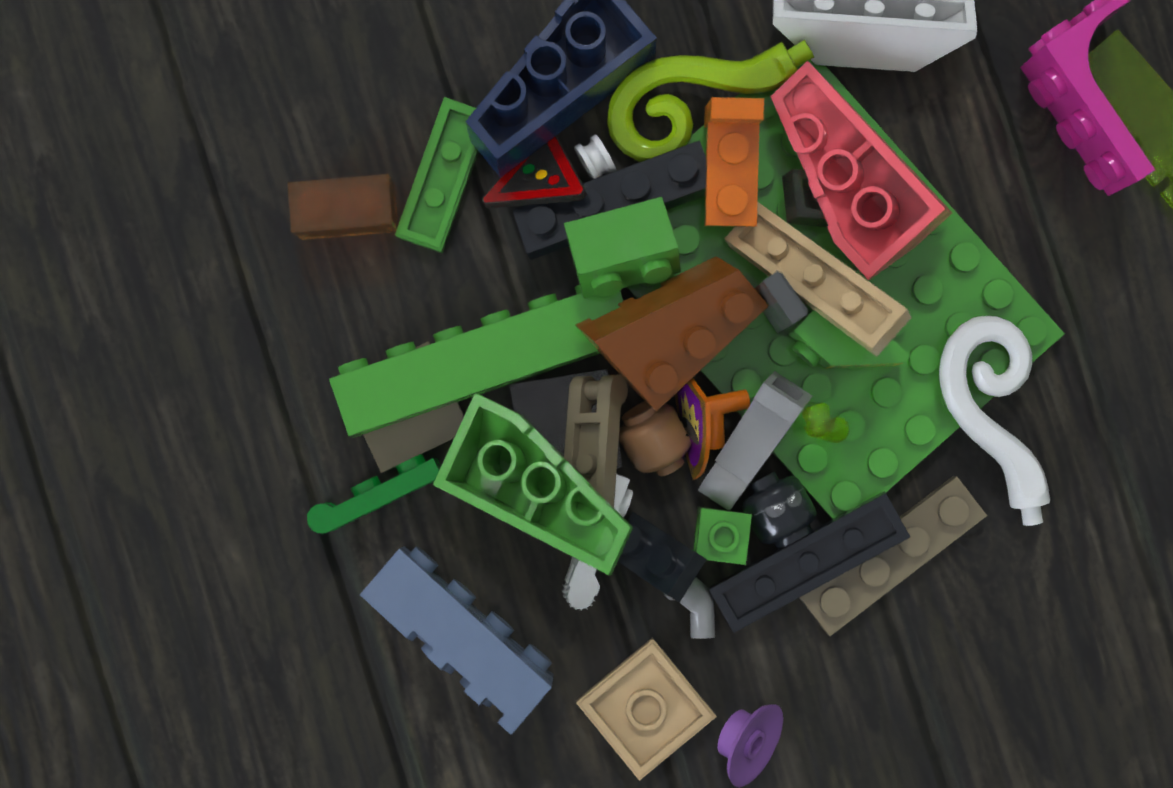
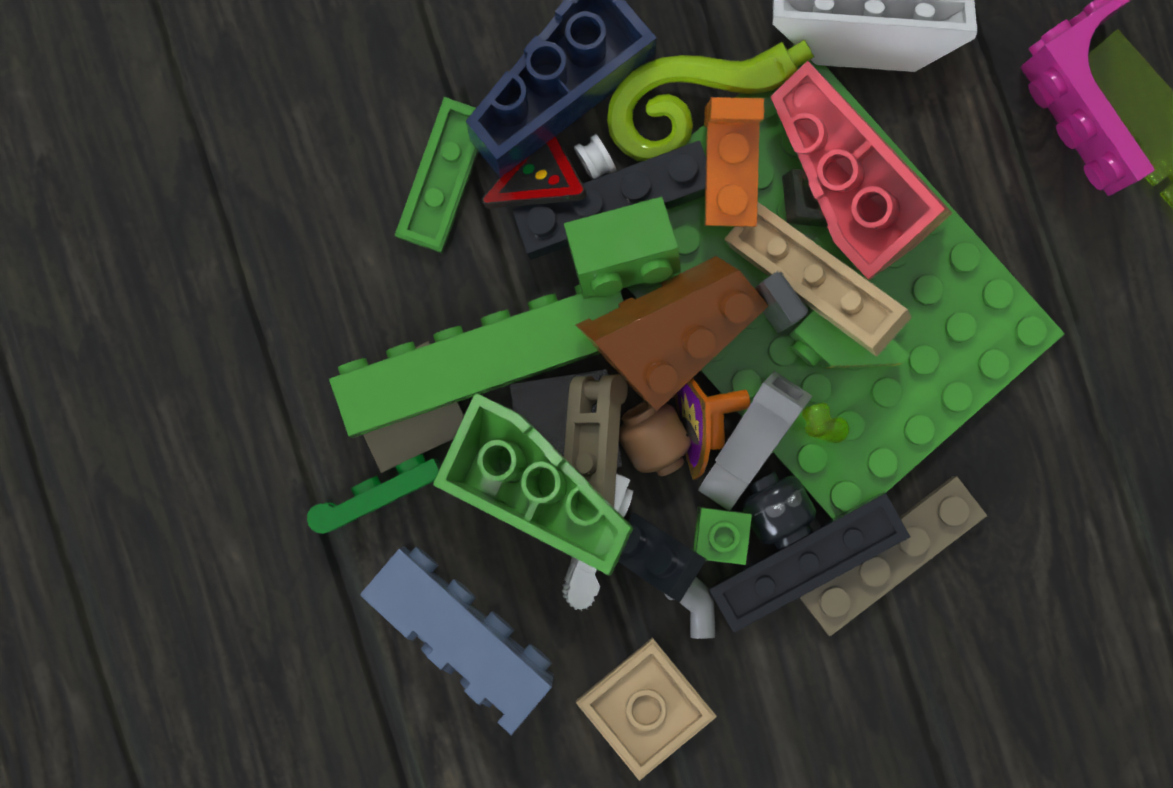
(342, 207): clear orange brick -> none
(750, 742): medium lavender piece -> none
(1022, 470): white plant -> none

